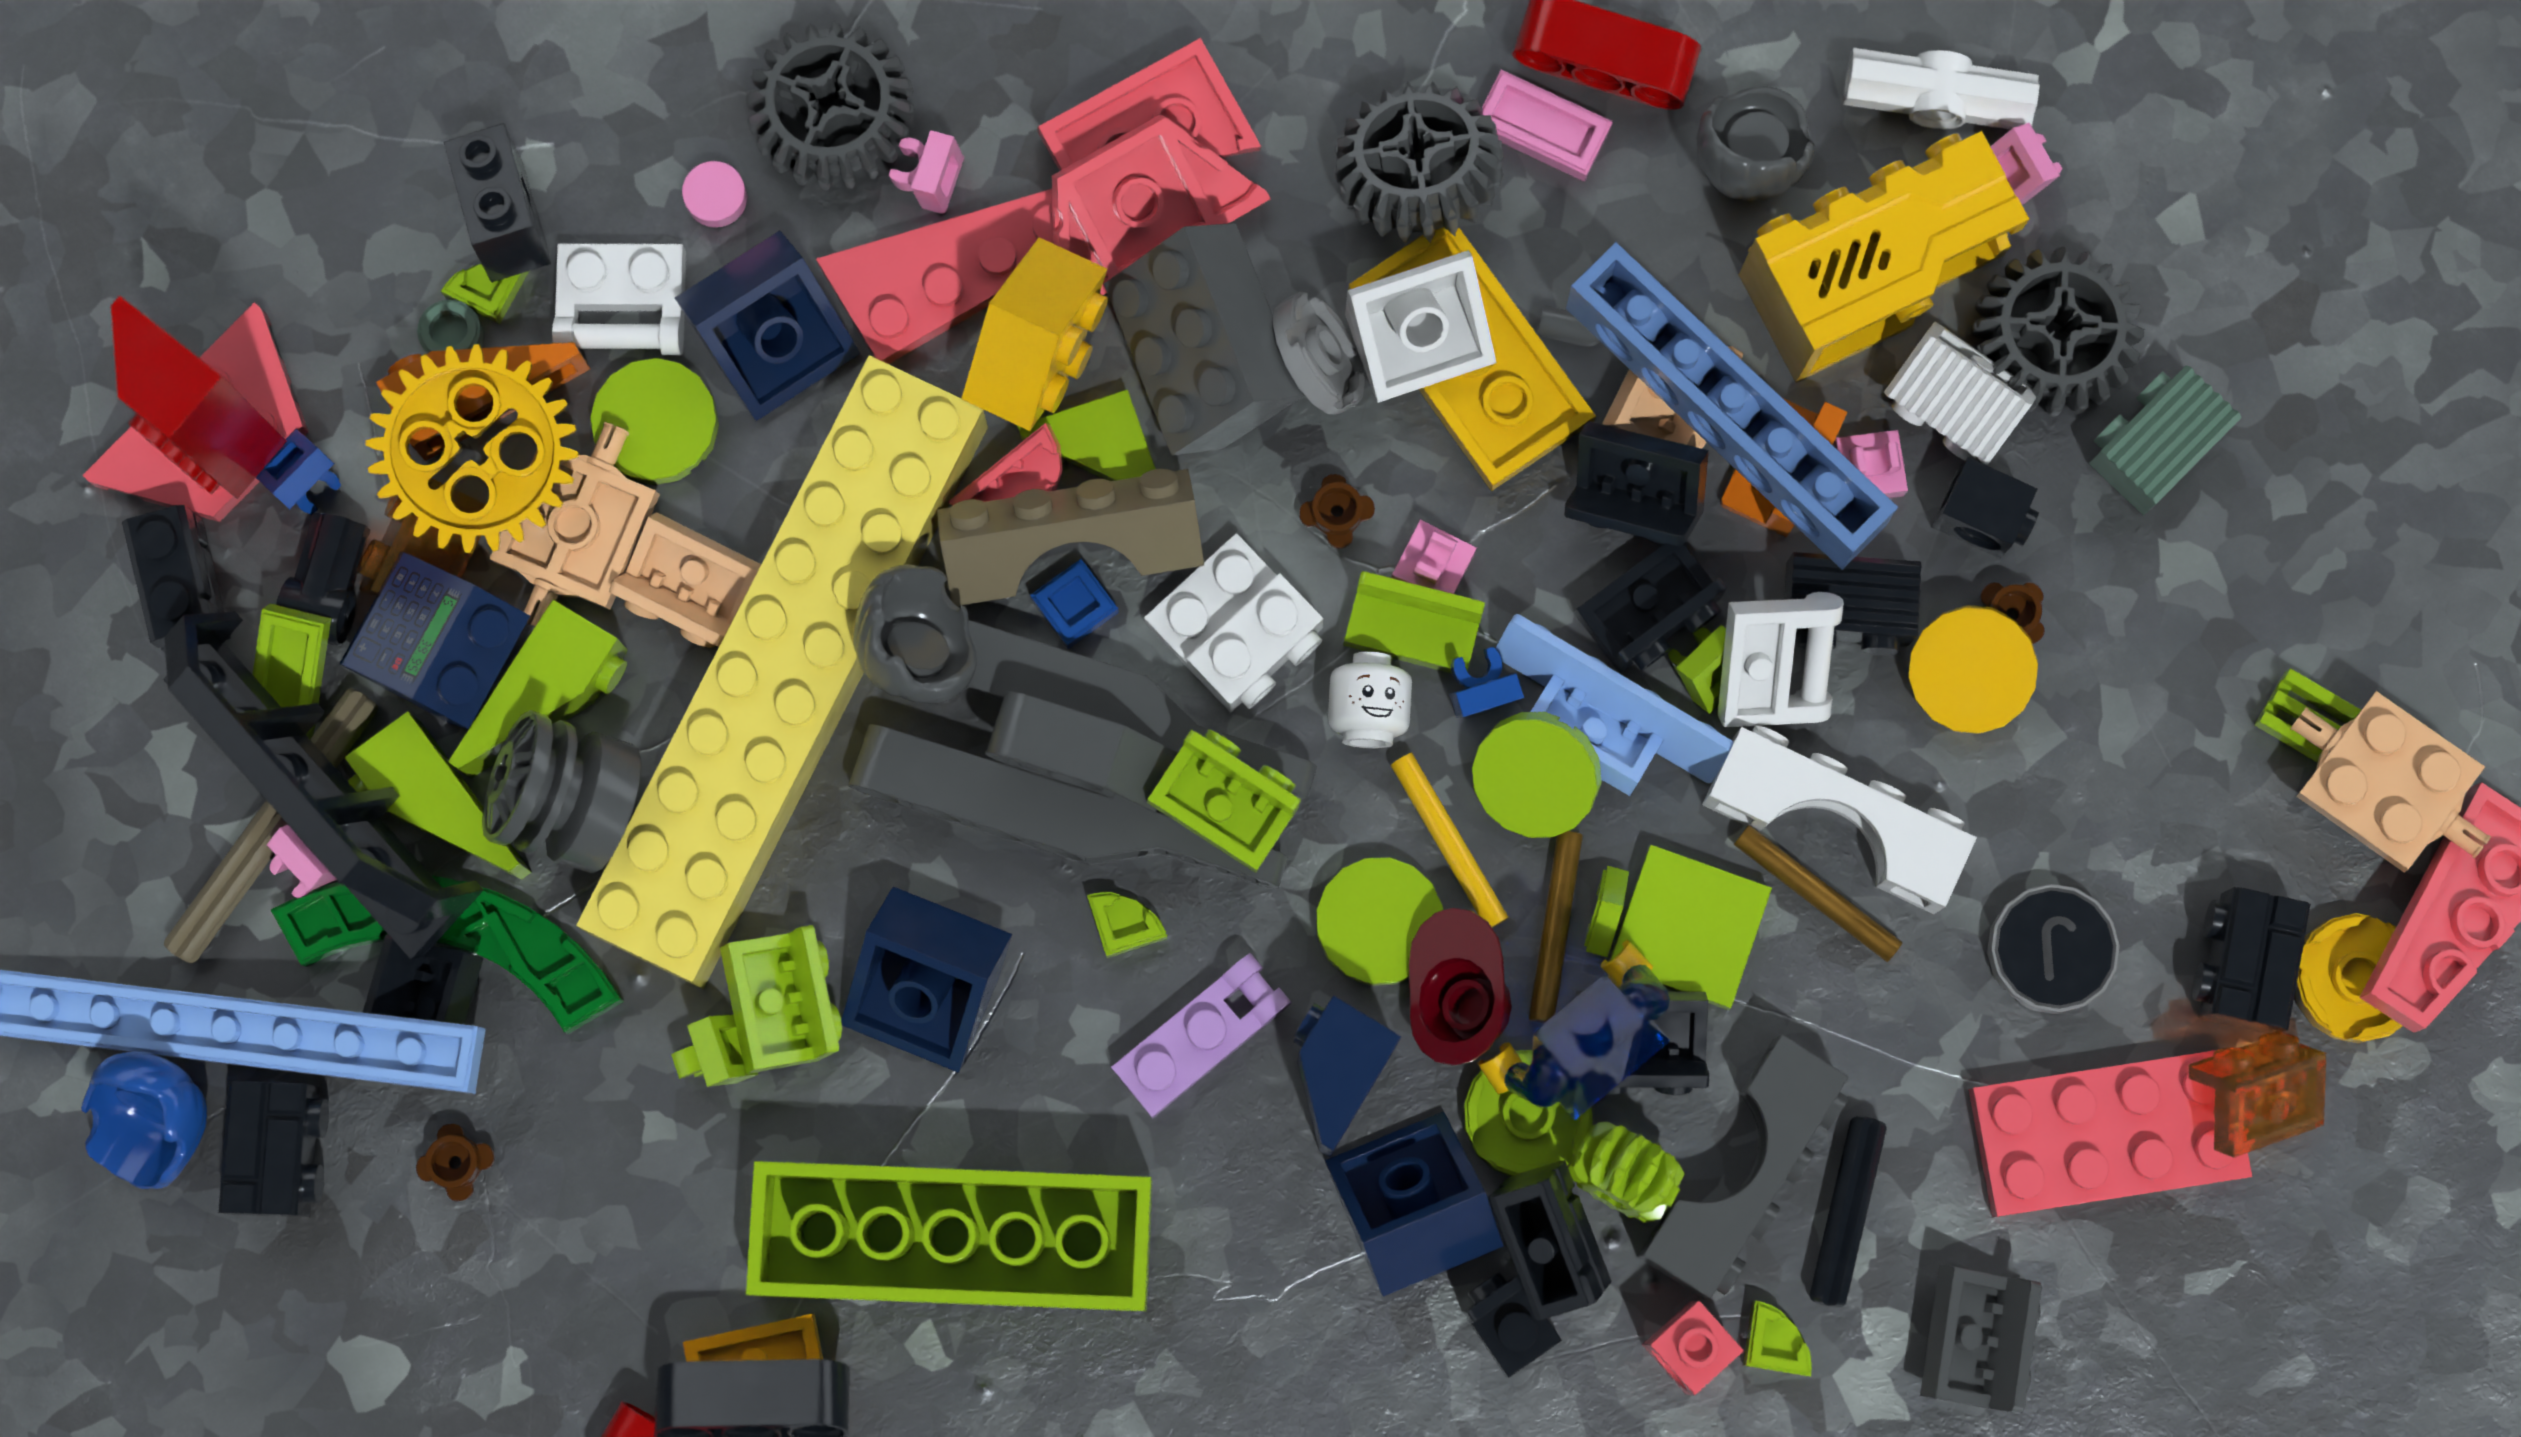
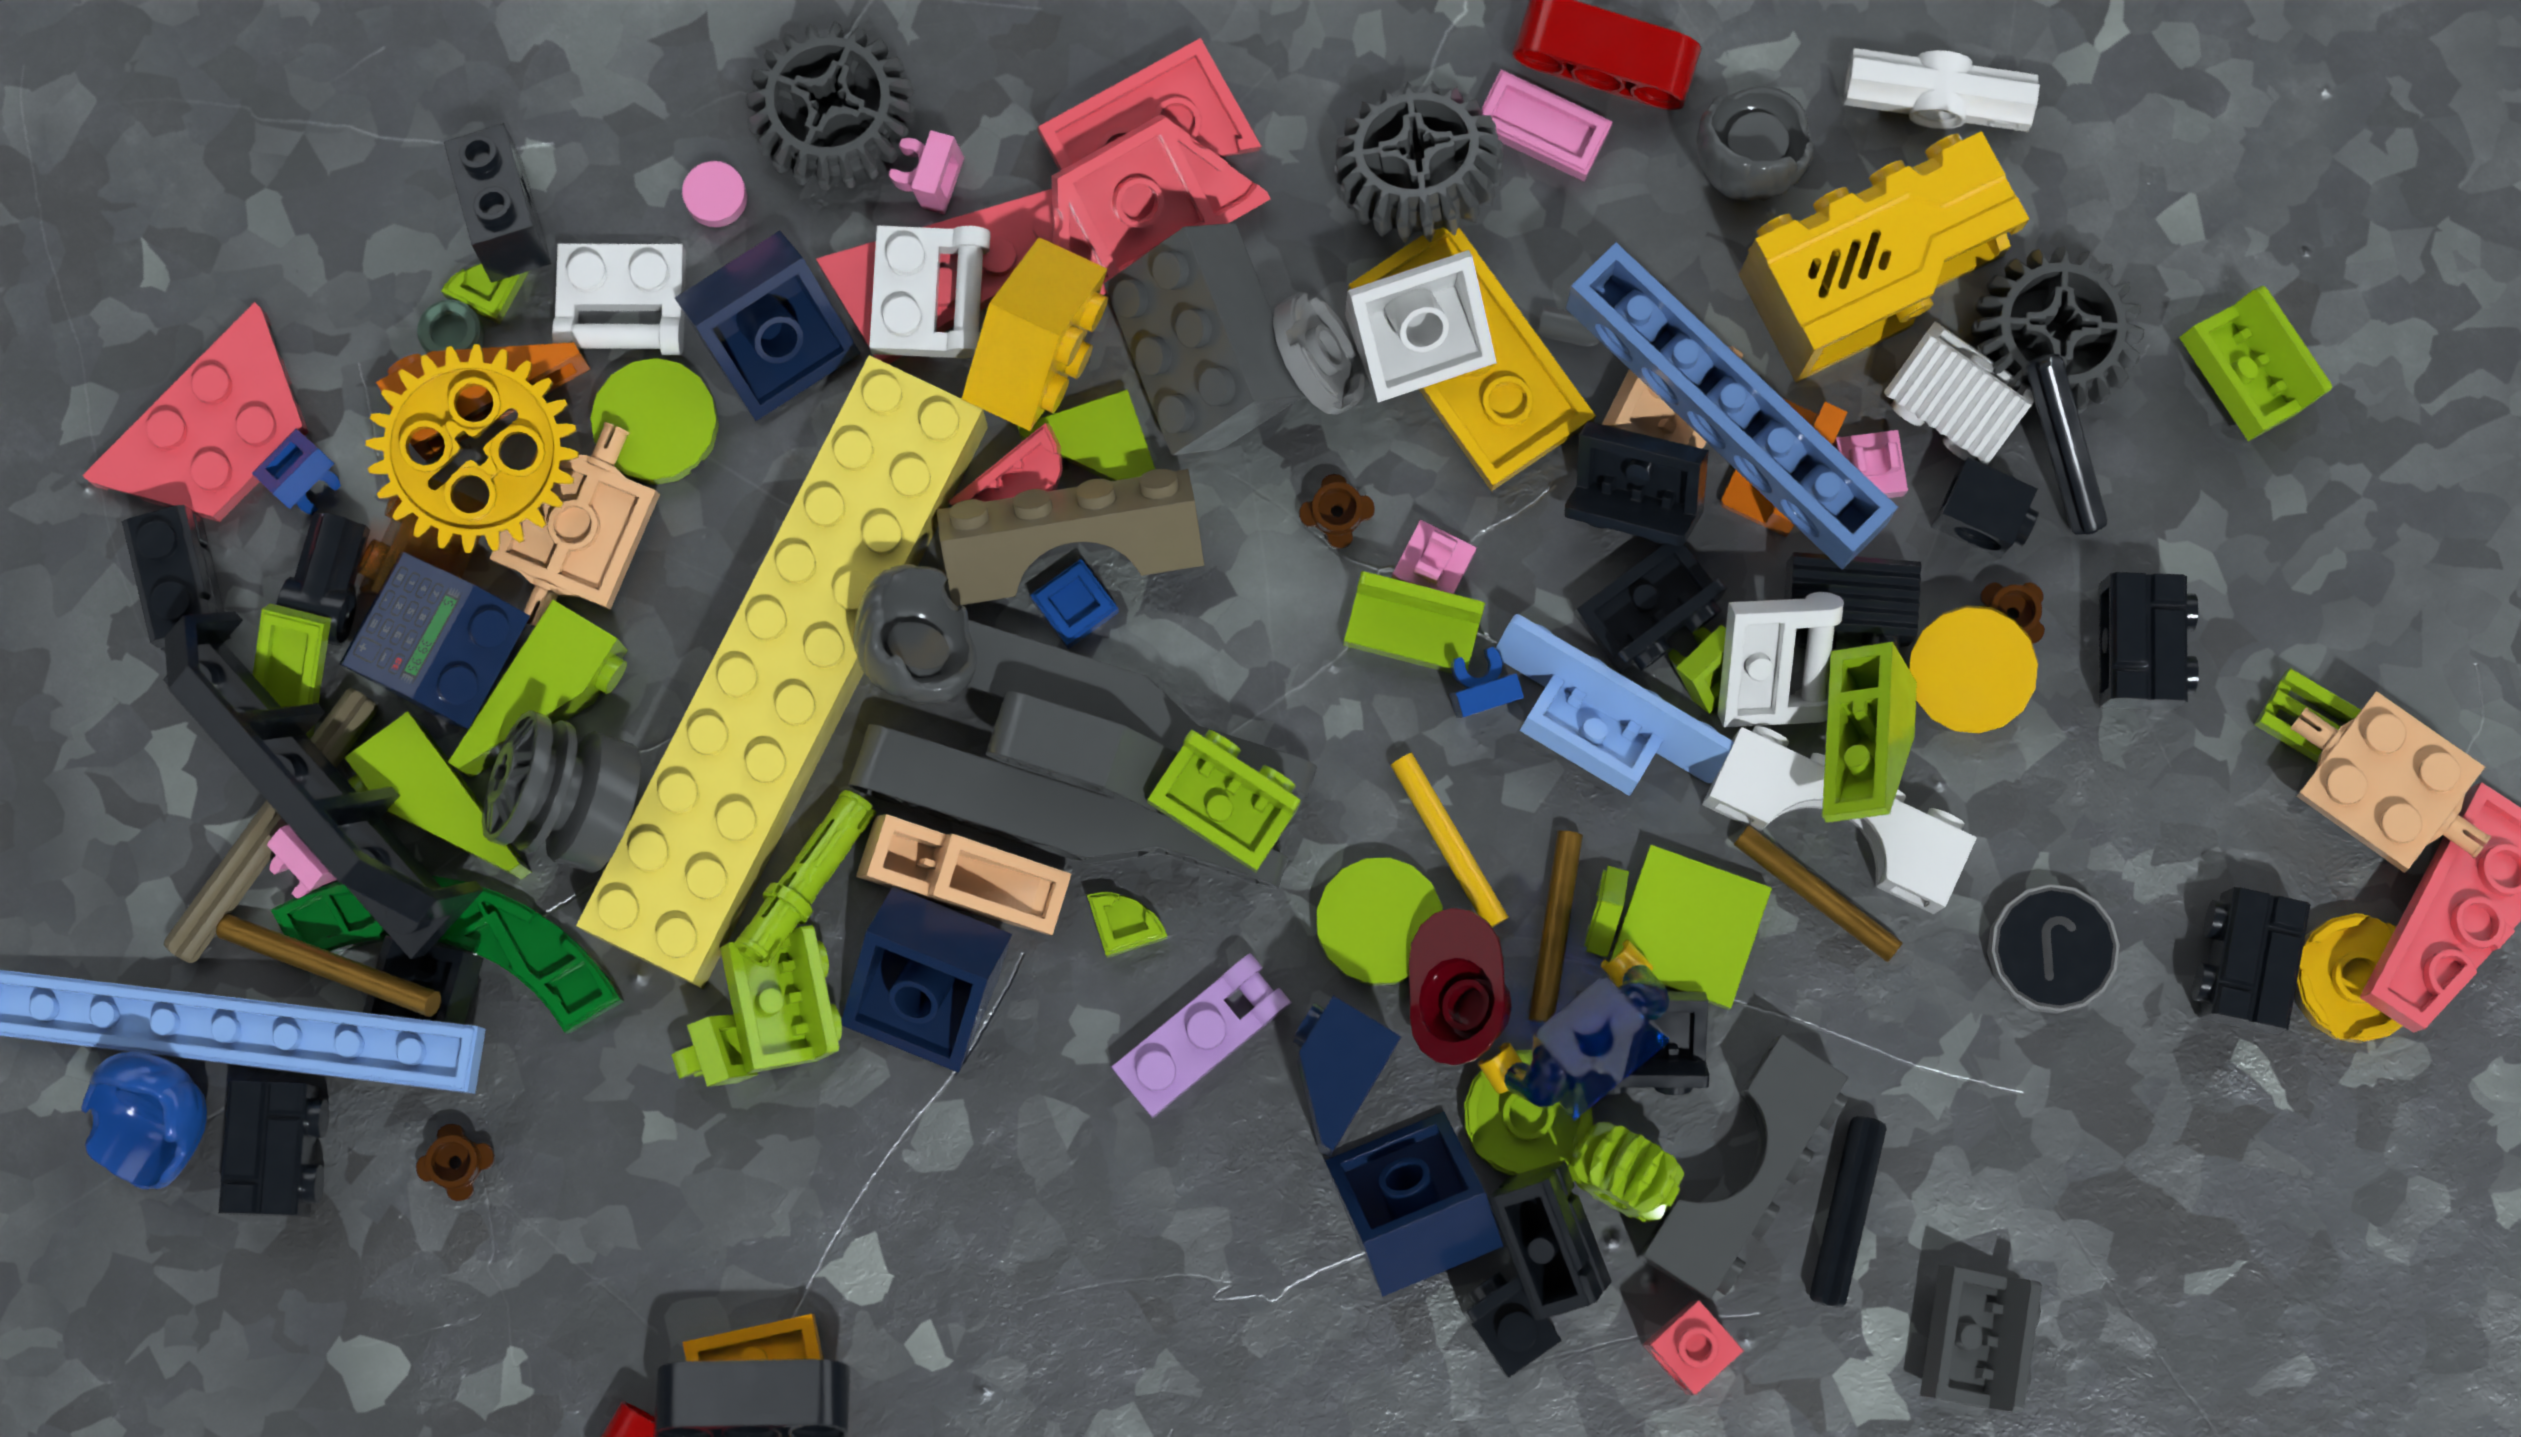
(188, 406): red slope -> none
(329, 965): none -> pearl gold bar
(685, 580): light nougat bracket -> none
(791, 898): none -> lime pin
(909, 289): none -> white plate
(949, 1236): lime brick -> none
(963, 874): none -> light nougat slope
(1236, 624): white plate -> none
(1369, 701): white head -> none
(1536, 775): lime tile -> none
(1775, 1342): lime tile -> none
(1867, 731): none -> lime slope
(2025, 161): bright pink tile -> none
(2066, 444): none -> black axle
(2098, 1135): coral plate -> none
(2146, 641): none -> black brick
(2164, 439): sand green brick -> none
(2256, 363): none -> lime bracket
(2263, 1092): clear orange bracket -> none

